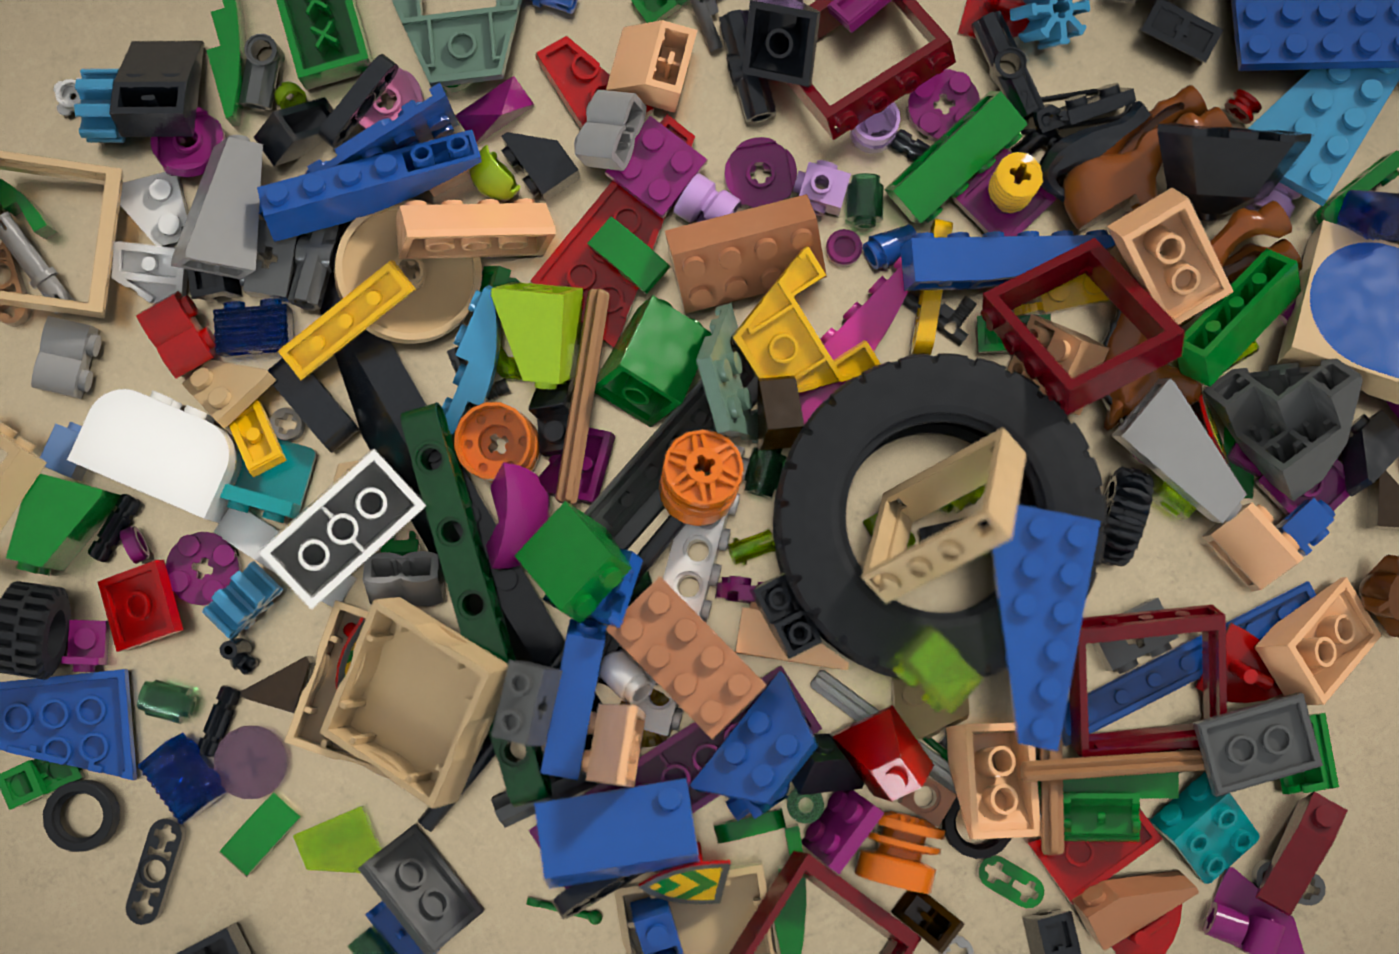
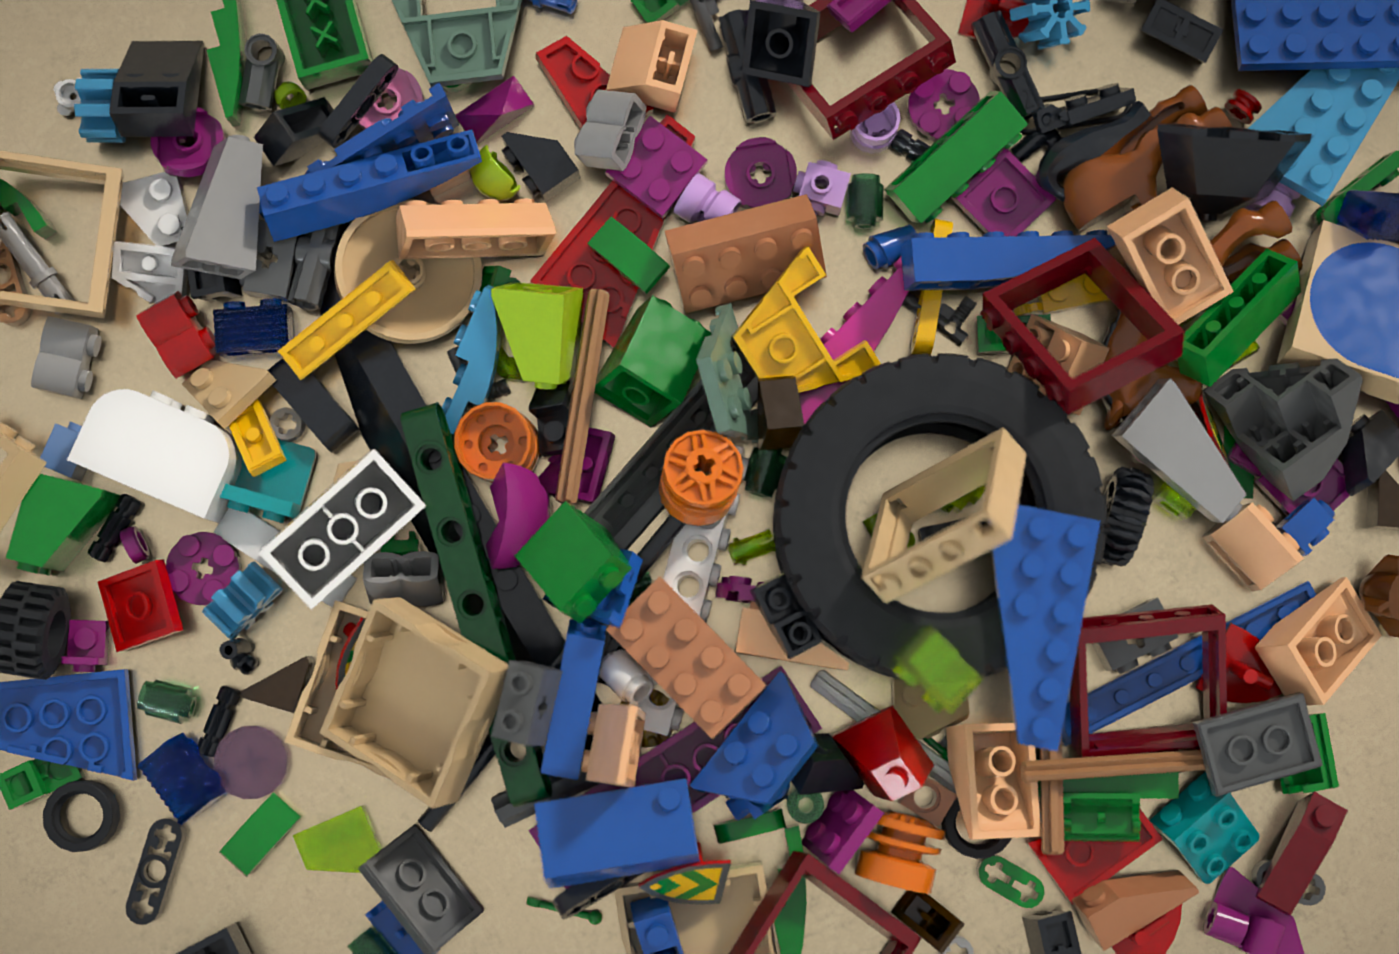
(843, 248): magenta tile -> none
(1018, 168): yellow piece -> none

